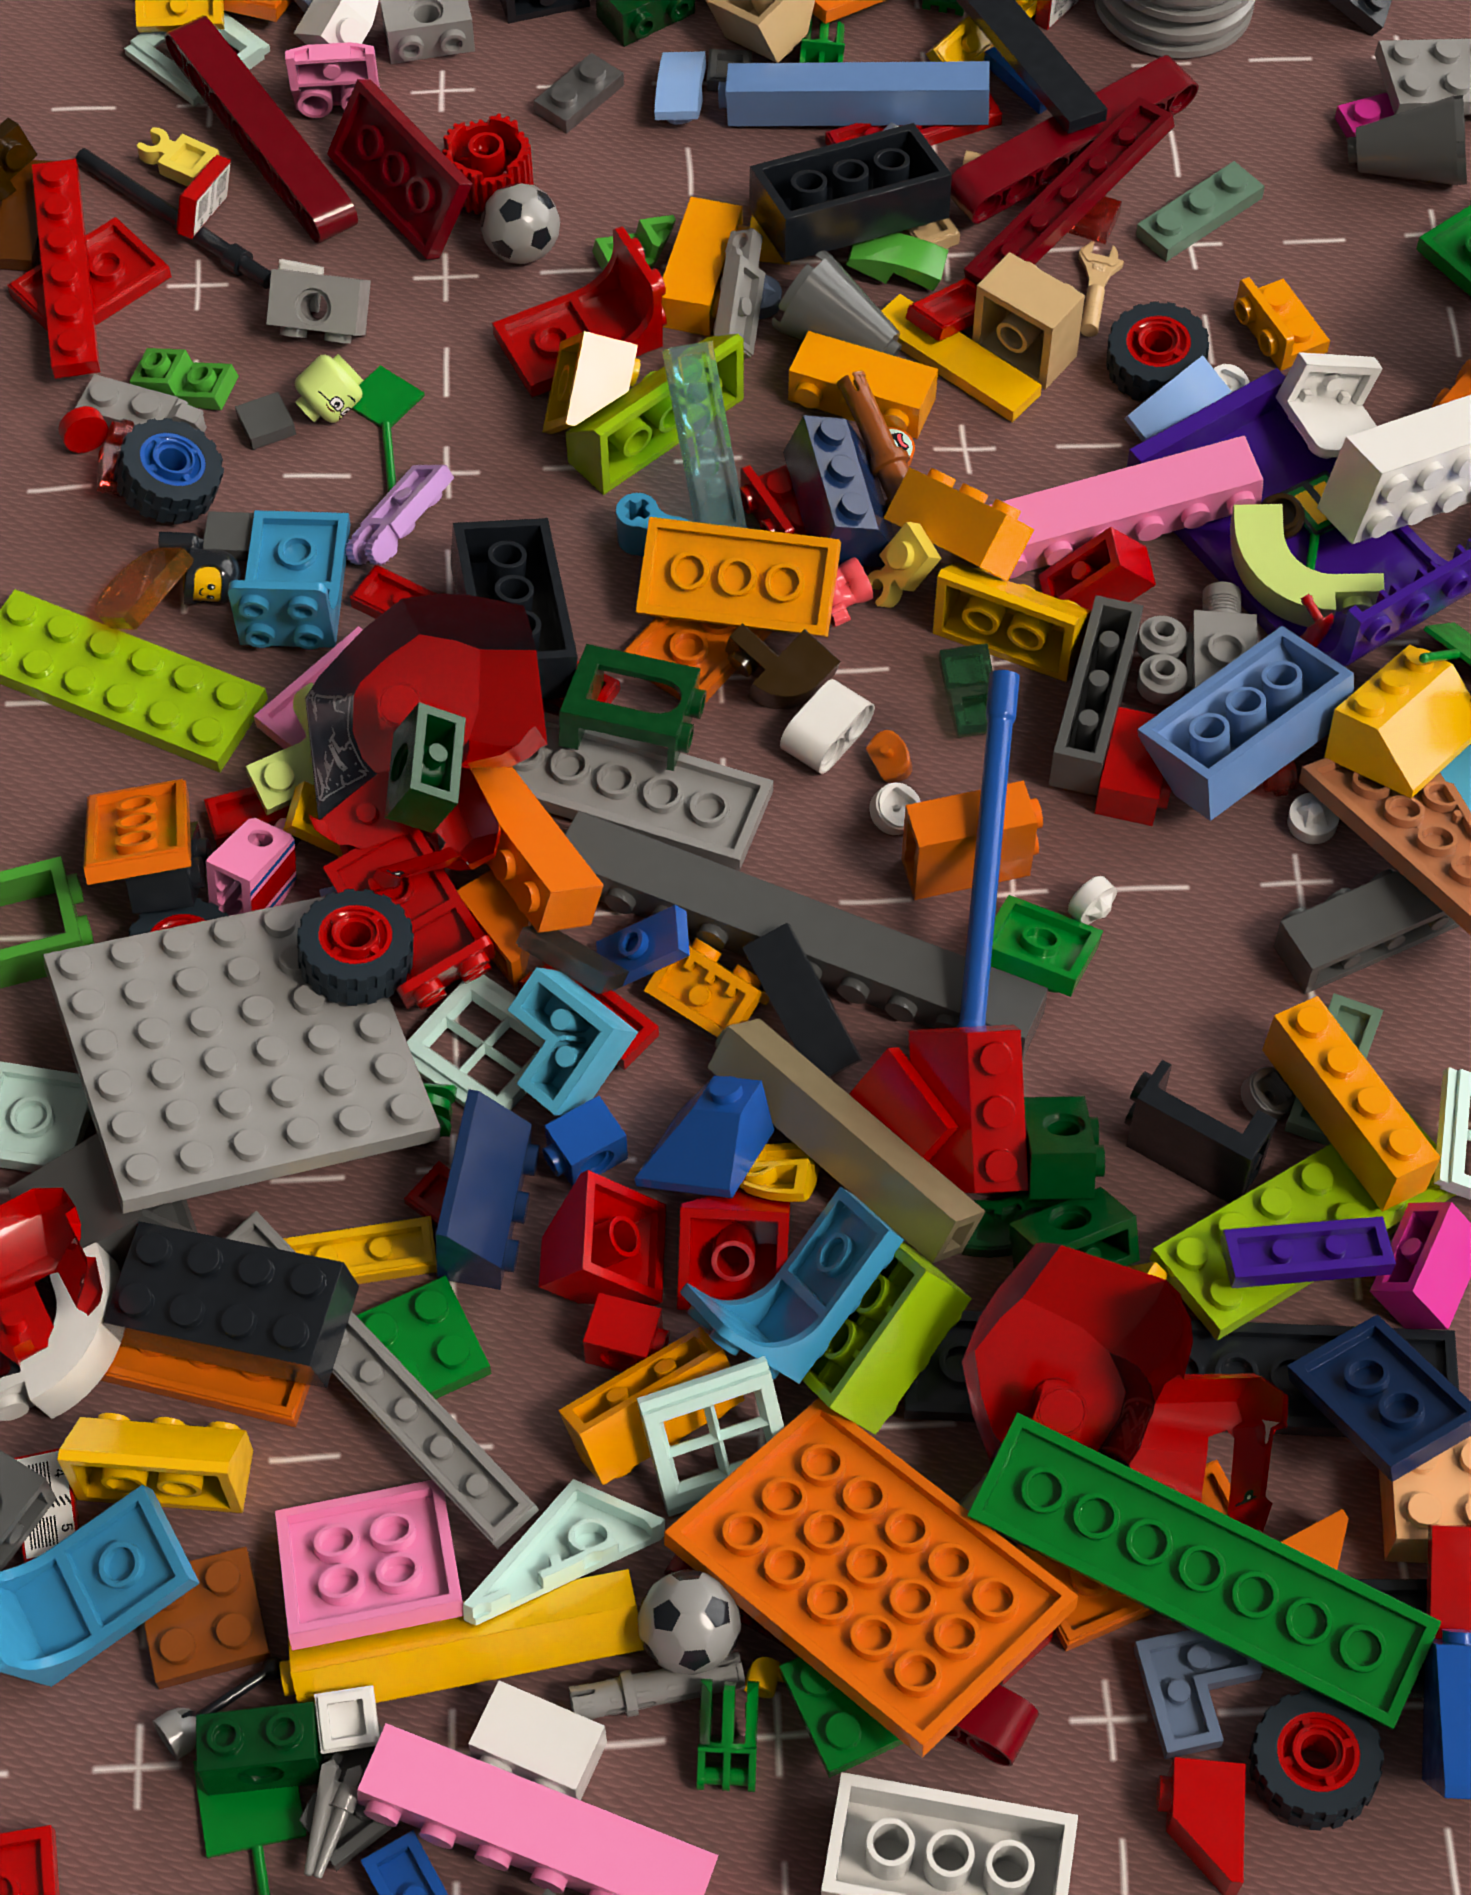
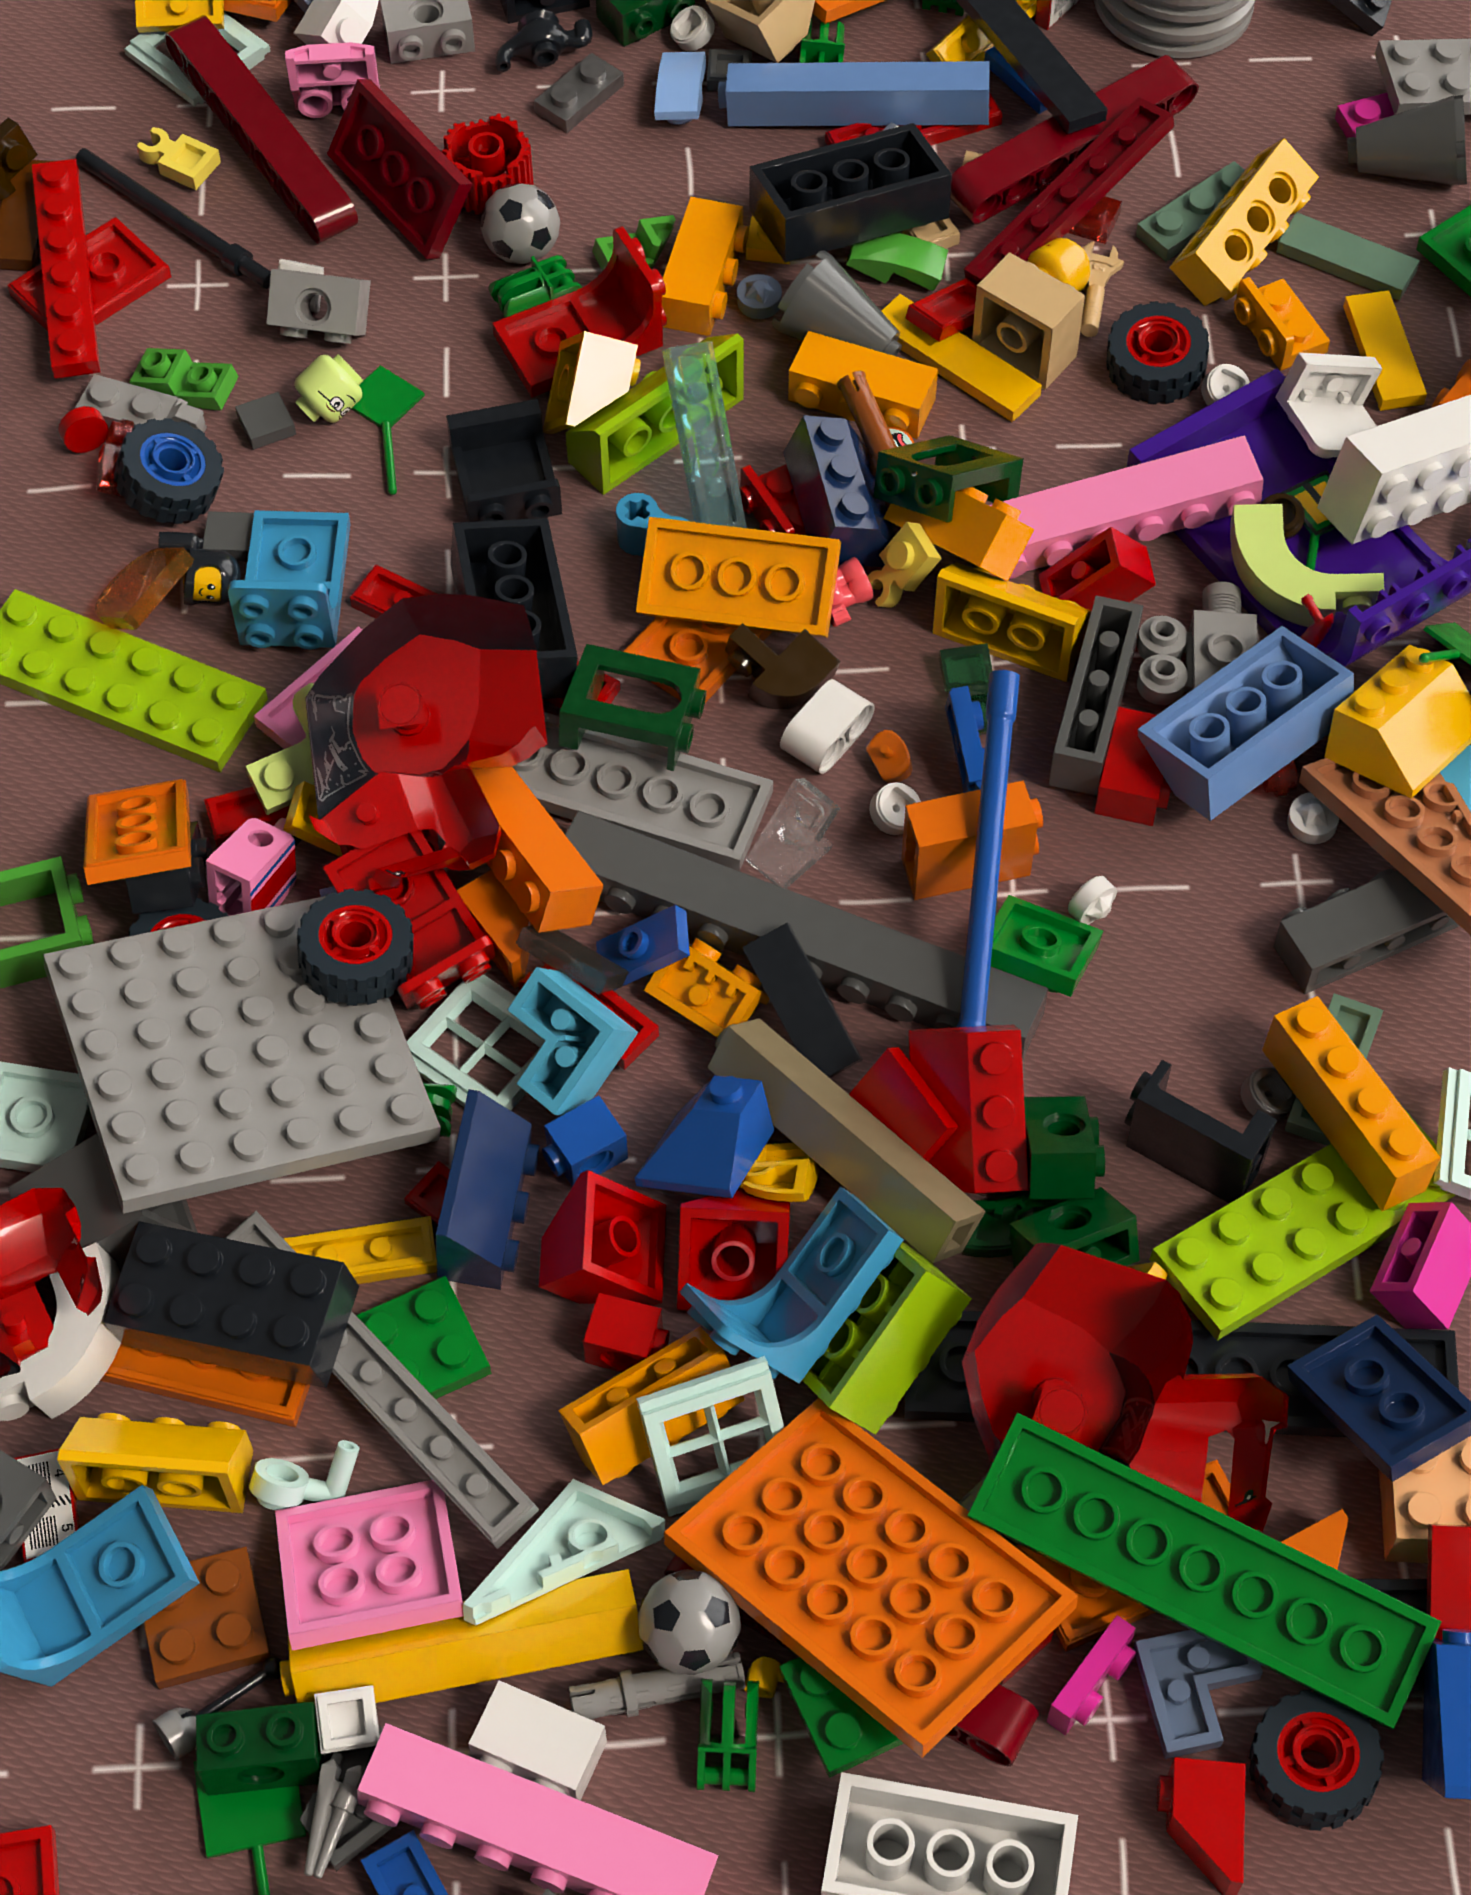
(203, 196): red tile -> none
(285, 1485): none -> light aqua plate
(397, 513): lavender hinge -> none
(425, 767): dark green brick -> none
(504, 463): none -> black panel
(533, 285): none -> green arm
(542, 40): none -> black piece
(692, 28): none -> white tile
(741, 288): light grey hinge -> none
(794, 834): none -> clear slope
(956, 467): none -> dark green panel
(964, 721): none -> blue hinge
(1063, 261): none -> yellow head
(1107, 1658): none -> dark pink plate
(1178, 399): light blue slope -> none
(1245, 223): none -> yellow brick
(1307, 1252): dark purple plate -> none
(1347, 256): none -> sand green tile
(1382, 336): none -> yellow tile

